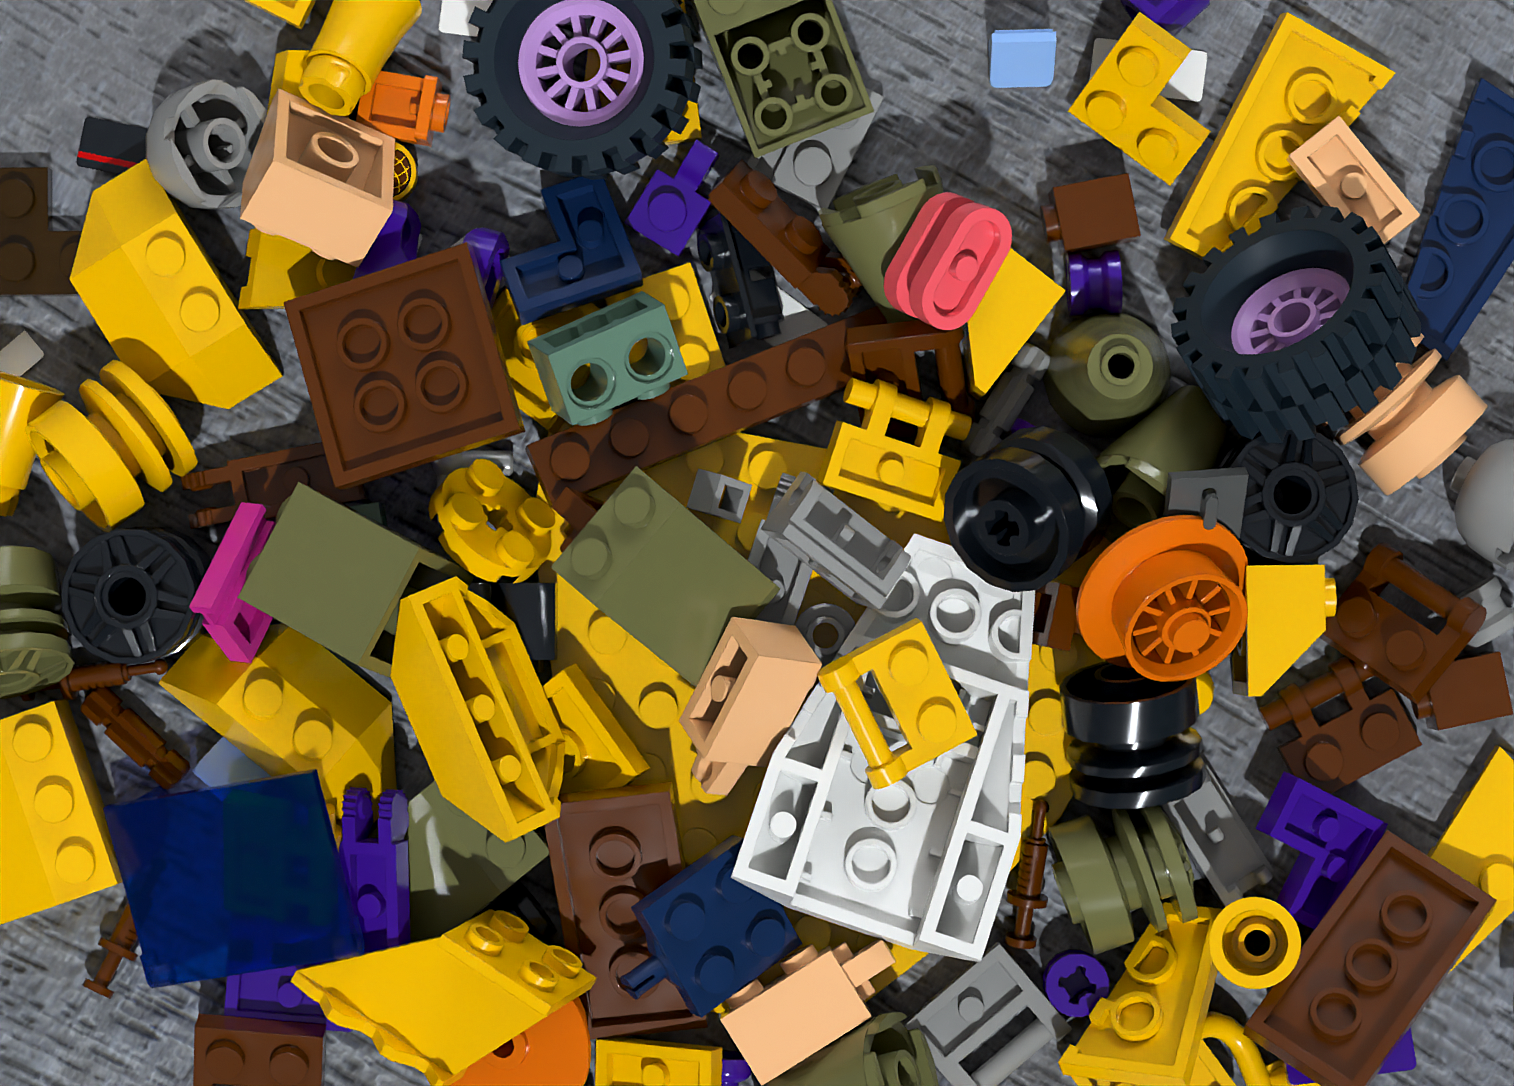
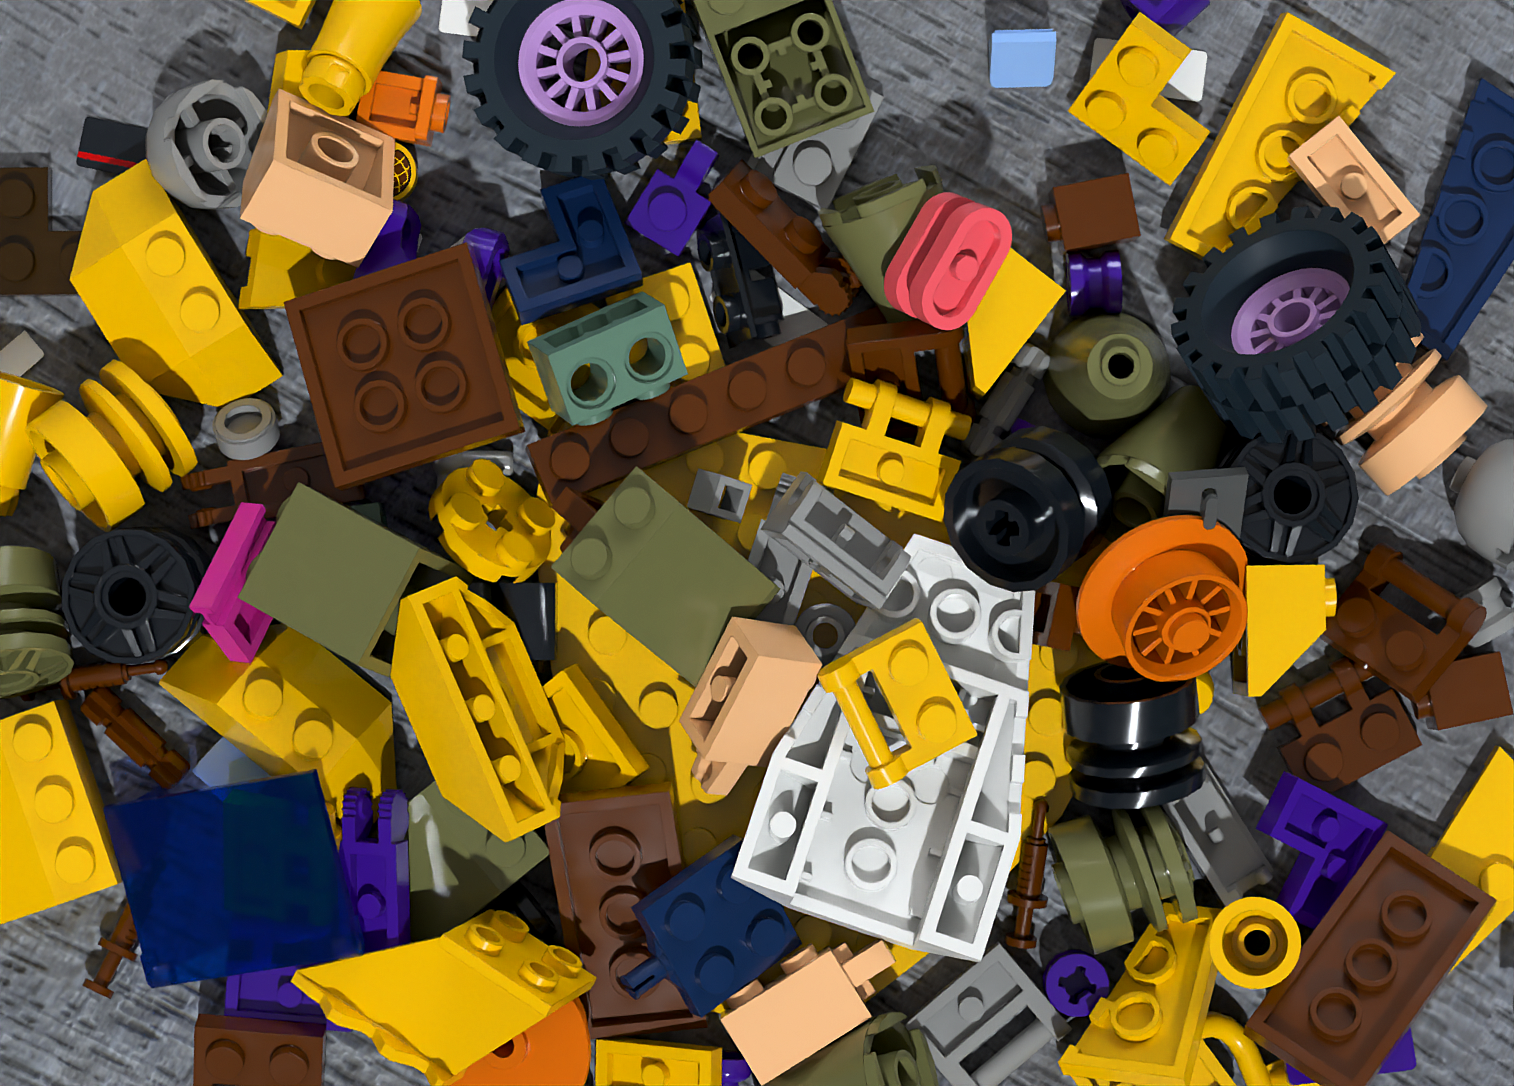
(246, 429): none -> light grey tile

